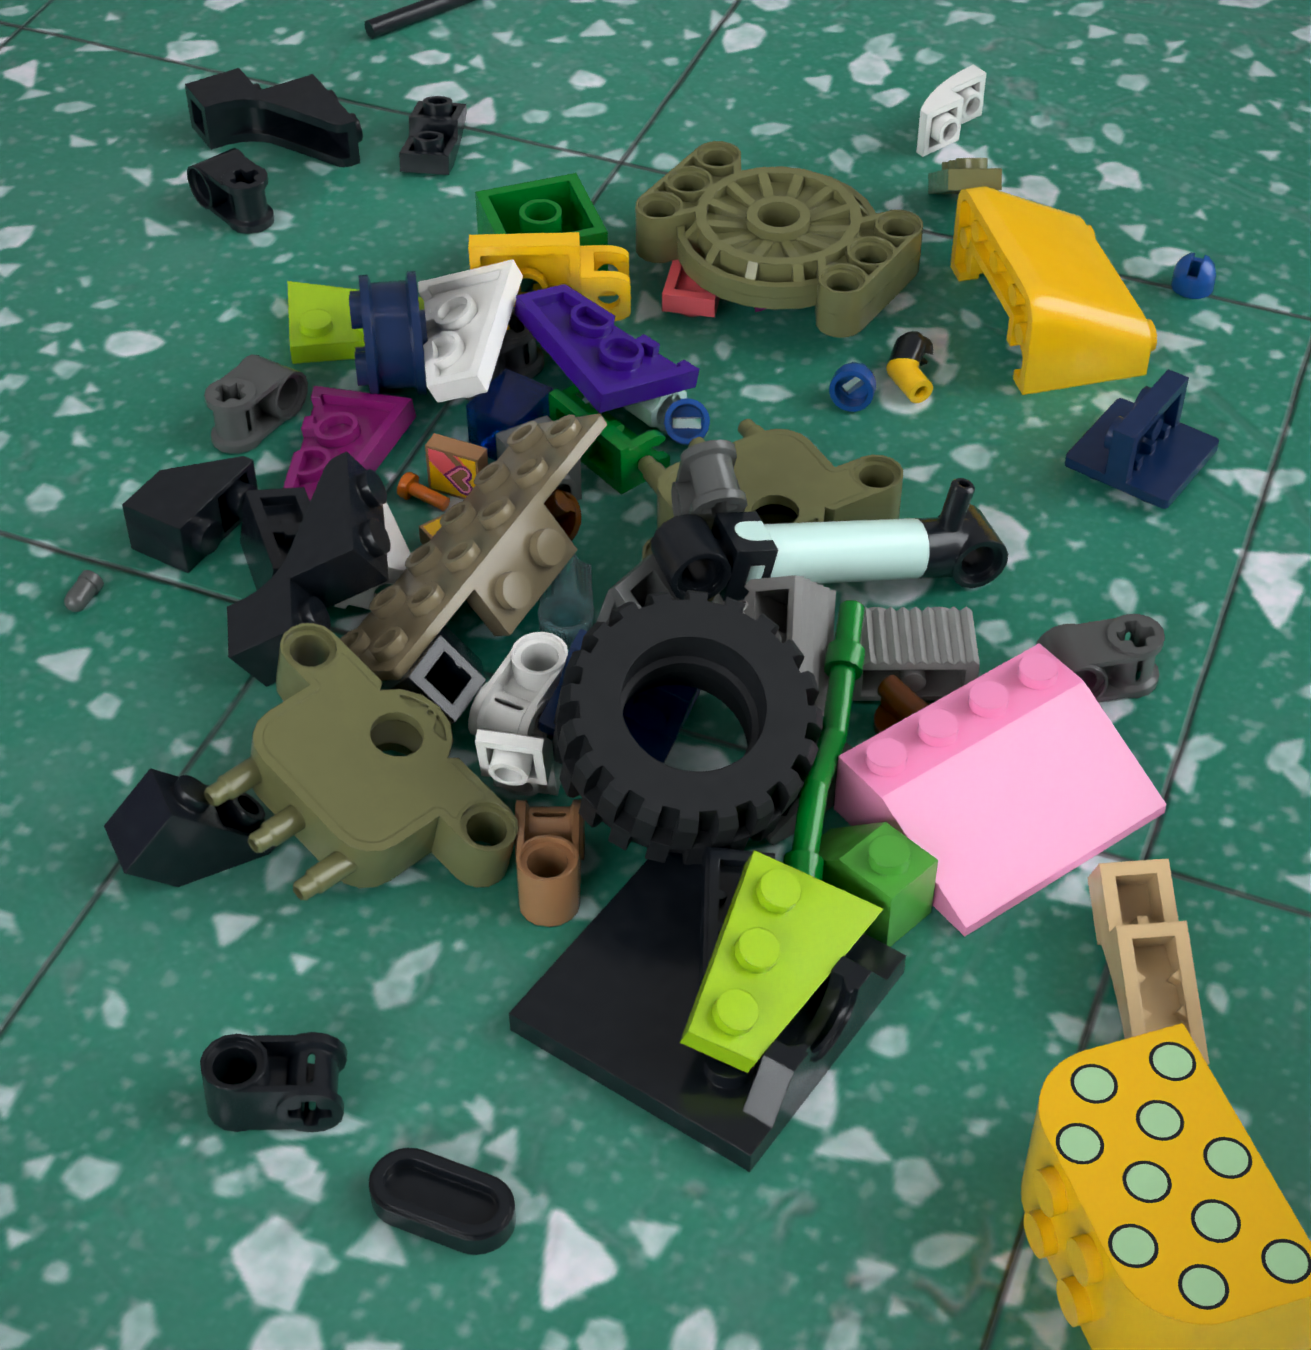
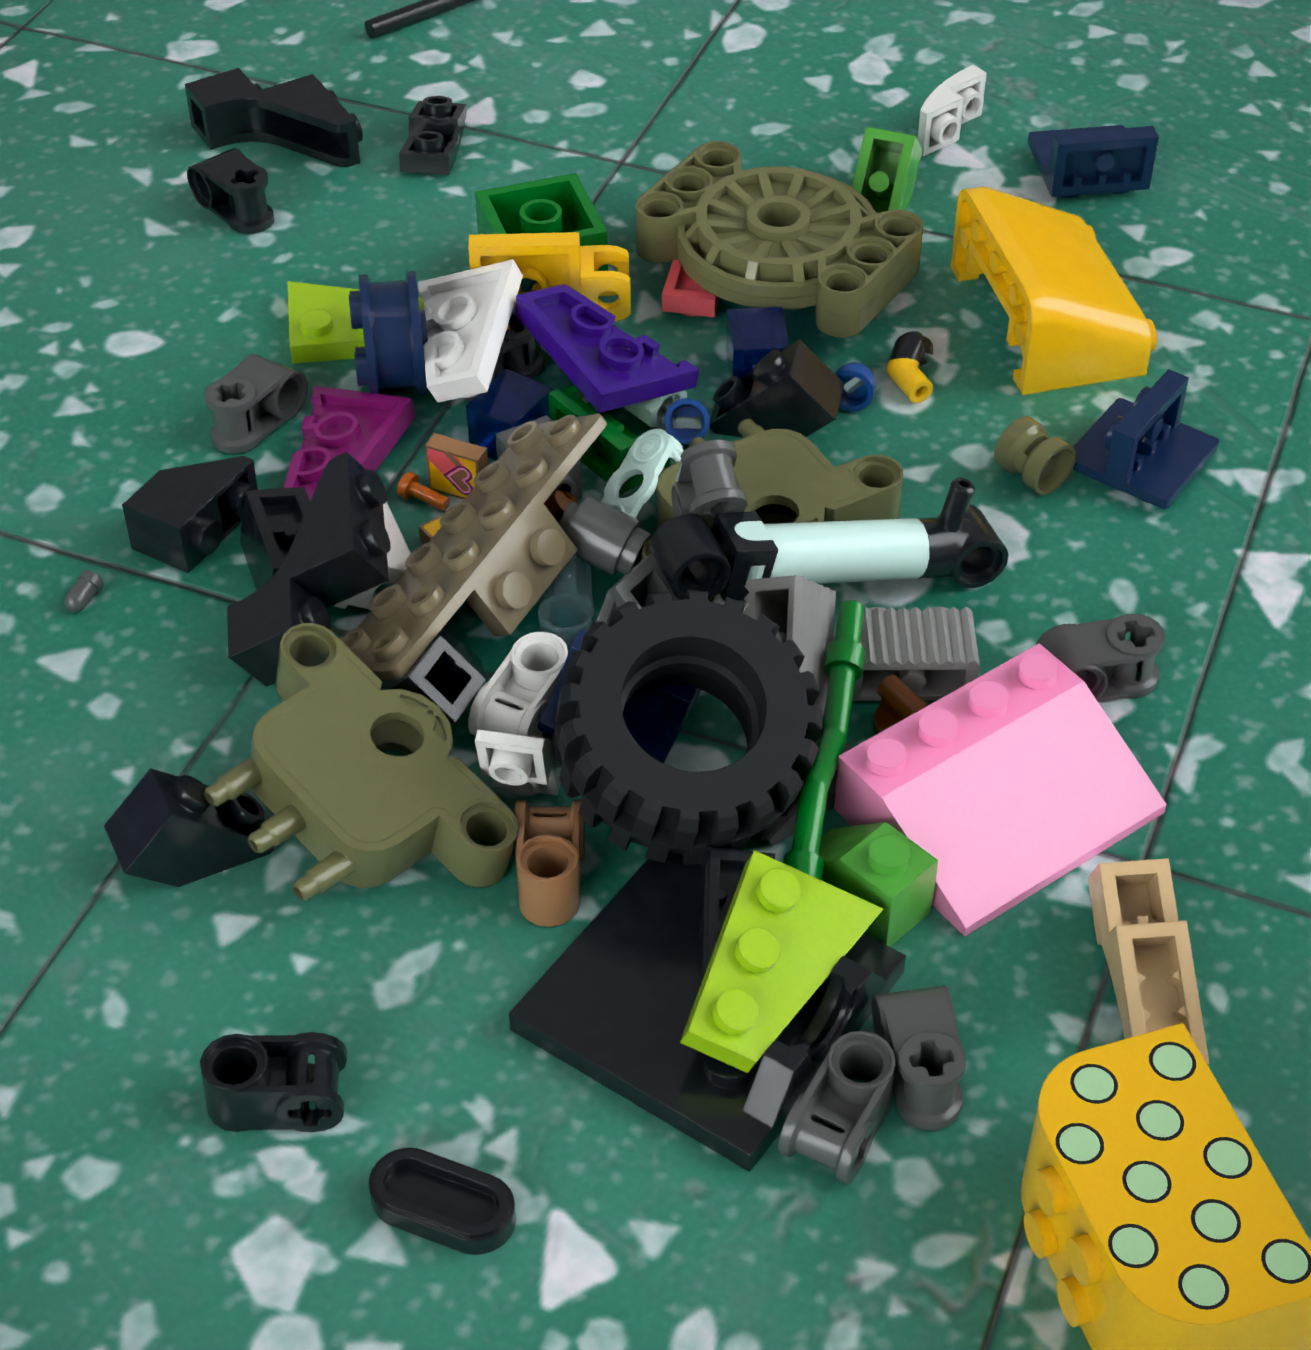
(604, 535): none -> dark grey brick
(647, 458): none -> light aqua piece
(752, 336): none -> clear blue brick
(781, 392): none -> black slope
(838, 1116): none -> dark grey piece
(887, 169): none -> bright green slope
(926, 1053): none -> dark grey piece
(964, 174): olive plate -> none
(1036, 456): none -> olive wheel
(1095, 159): none -> dark blue bracket
(1194, 276): blue hinge -> none

